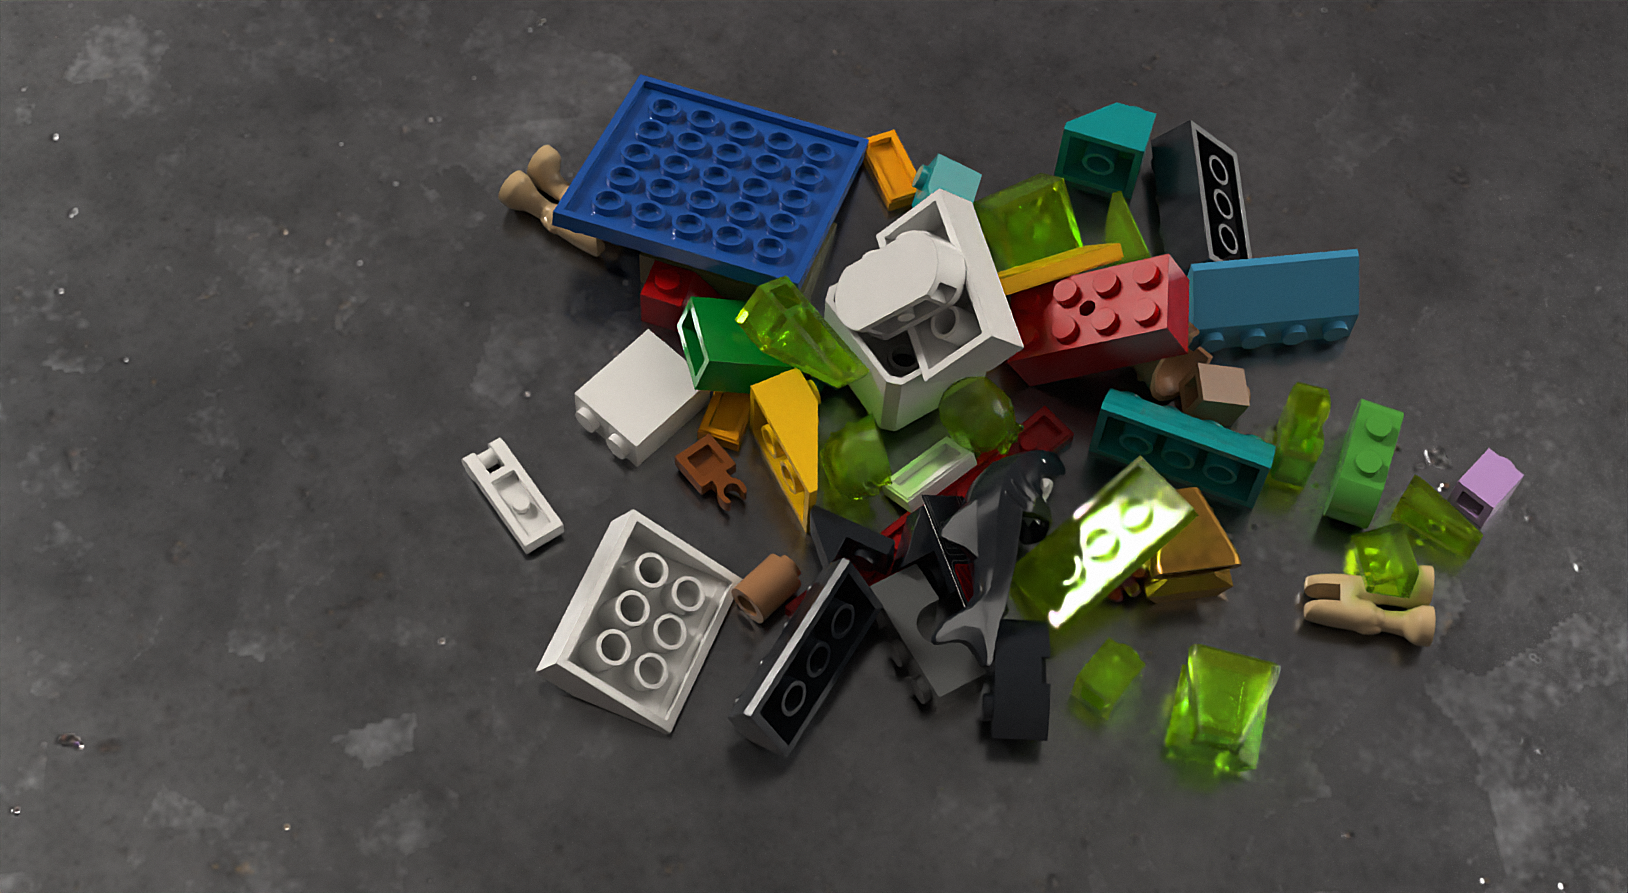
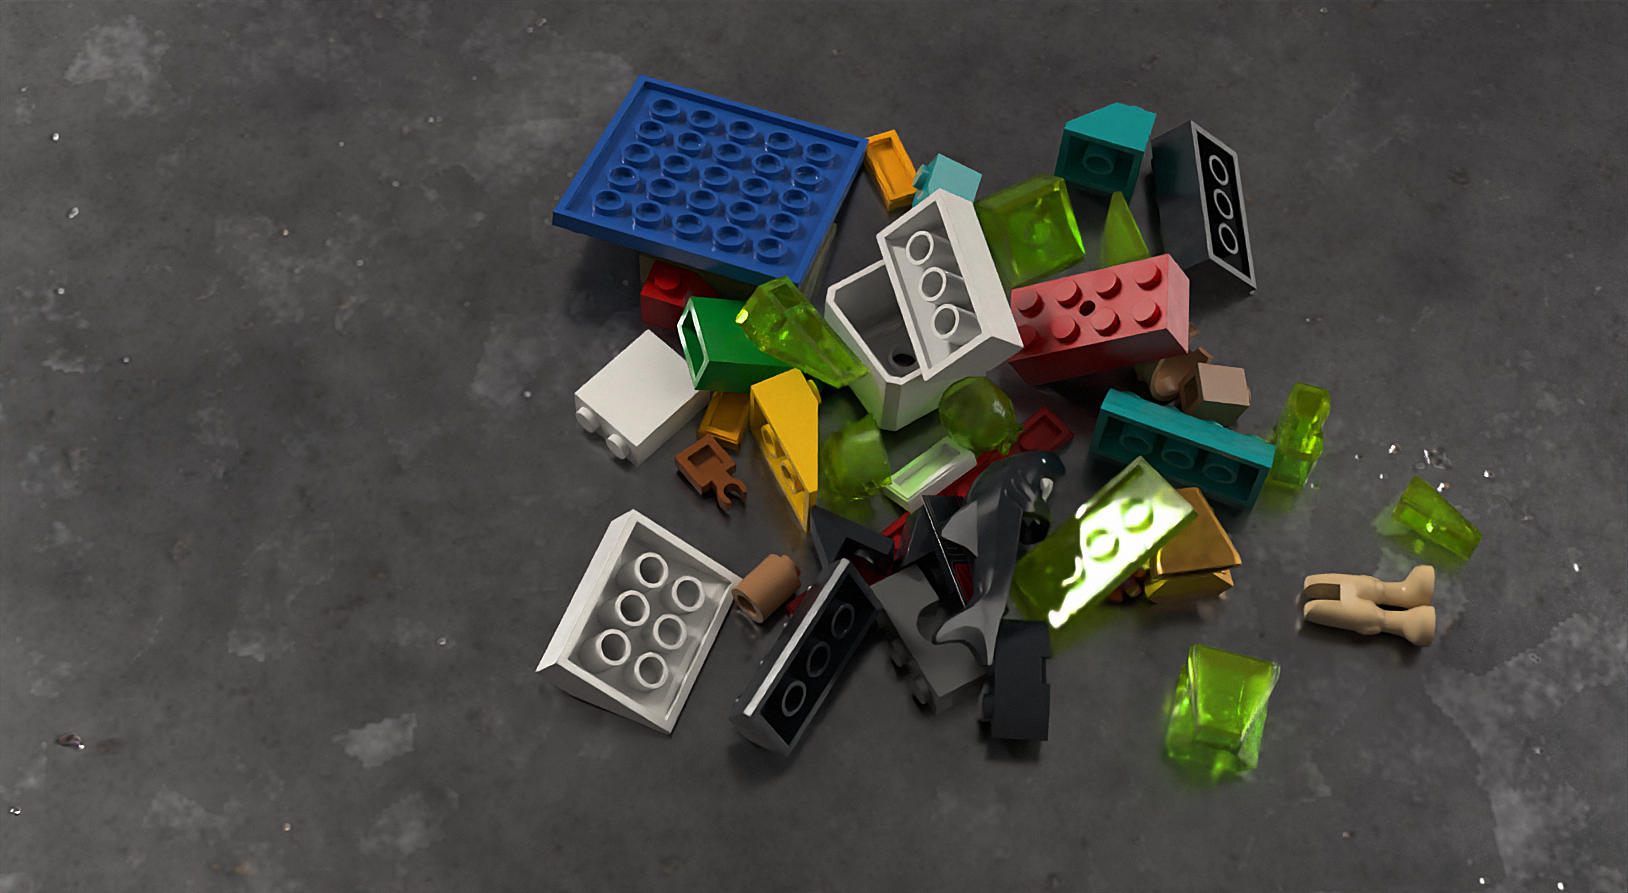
(514, 496): white plate -> none
(543, 173): tan piece -> none
(900, 285): white brick -> none
(1058, 266): yellow tile -> none
(1108, 677): clear neon green brick -> none
(1274, 299): dark azure slope -> none
(1363, 464): bright green brick -> none
(1386, 560): clear neon green slope -> none
(1485, 487): lavender brick -> none

